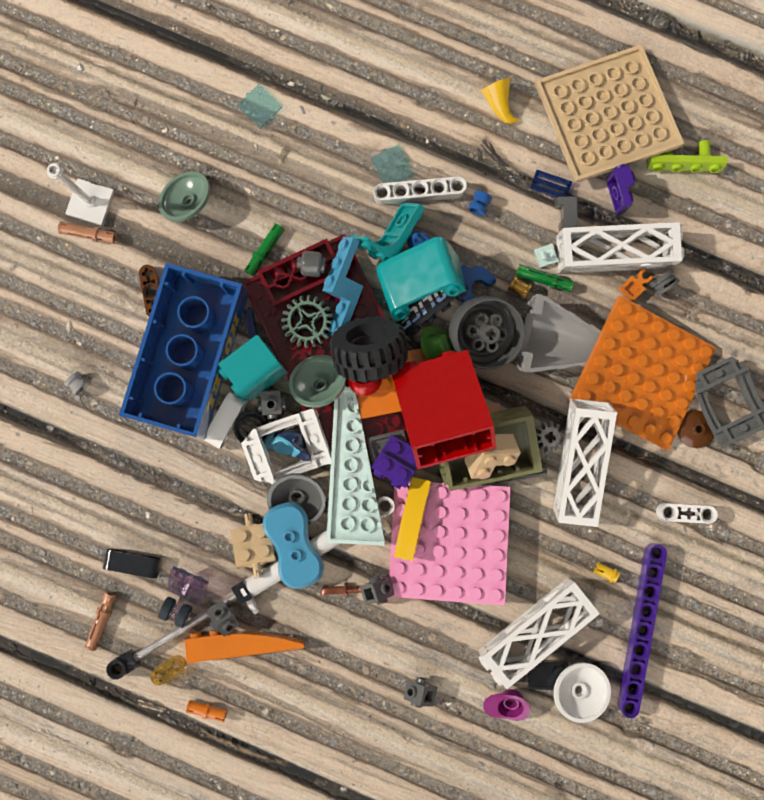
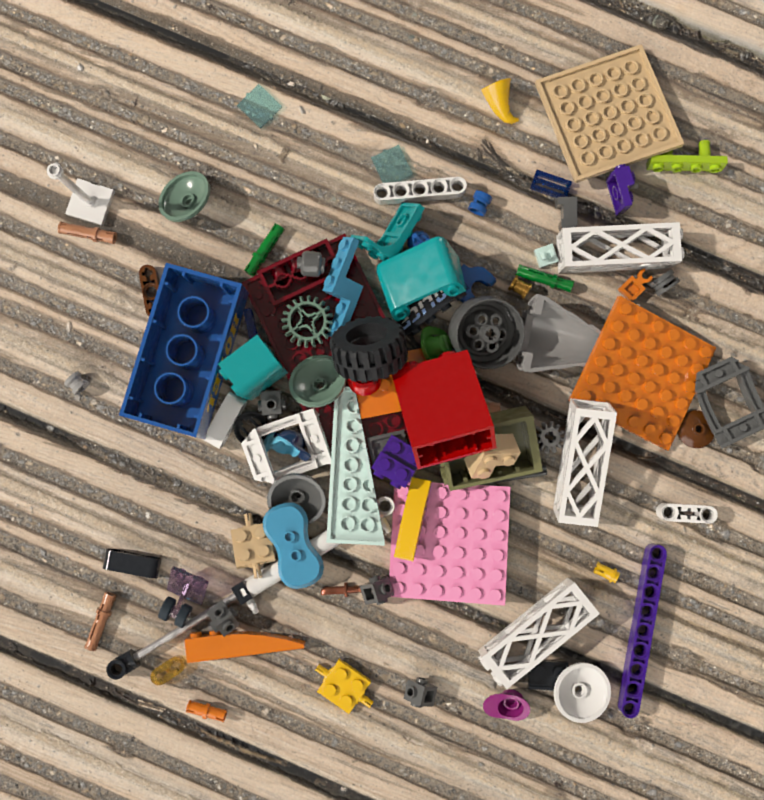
(344, 686): none -> yellow plate

